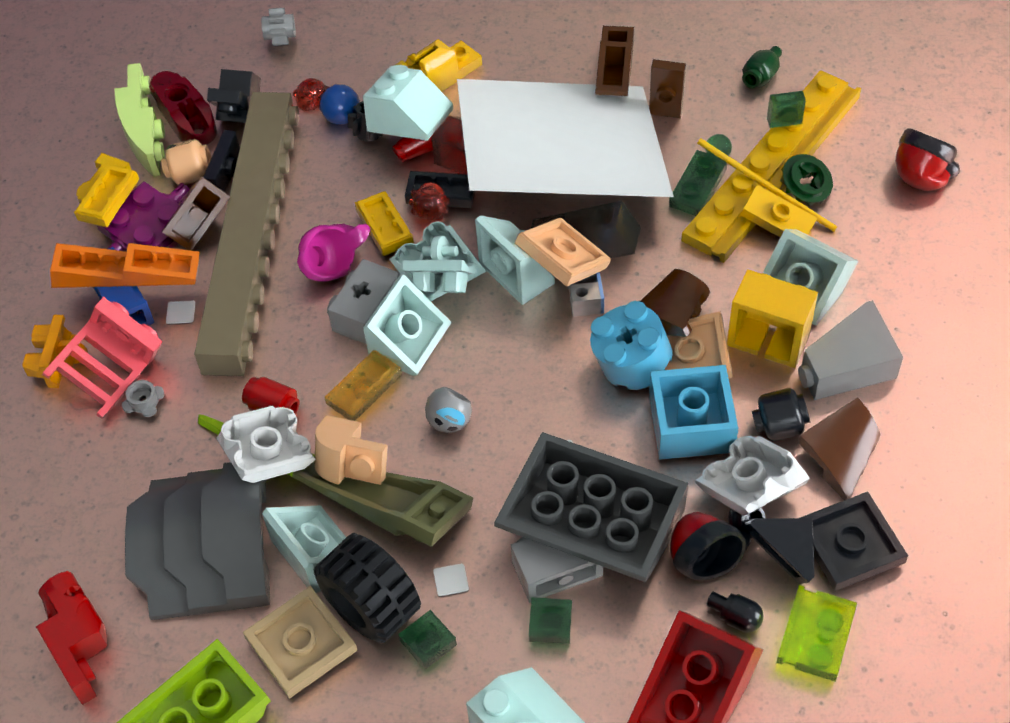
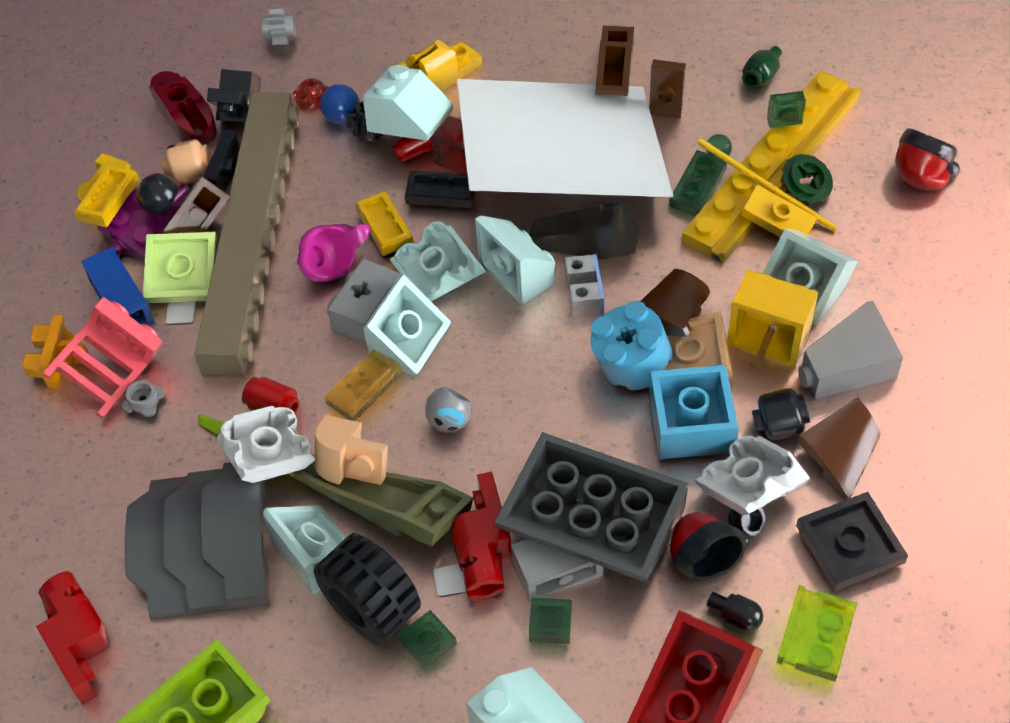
(110, 268): orange slope -> none
(139, 120): yellowish green slope -> none
(156, 194): none -> black piece
(178, 266): none -> yellowish green plate
(300, 641): tan plate -> none
(432, 196): clear red animal -> none
(454, 271): light aqua hips -> none
(480, 544): none -> red plate
(563, 251): light nougat plate -> none
(787, 542): black slope -> none

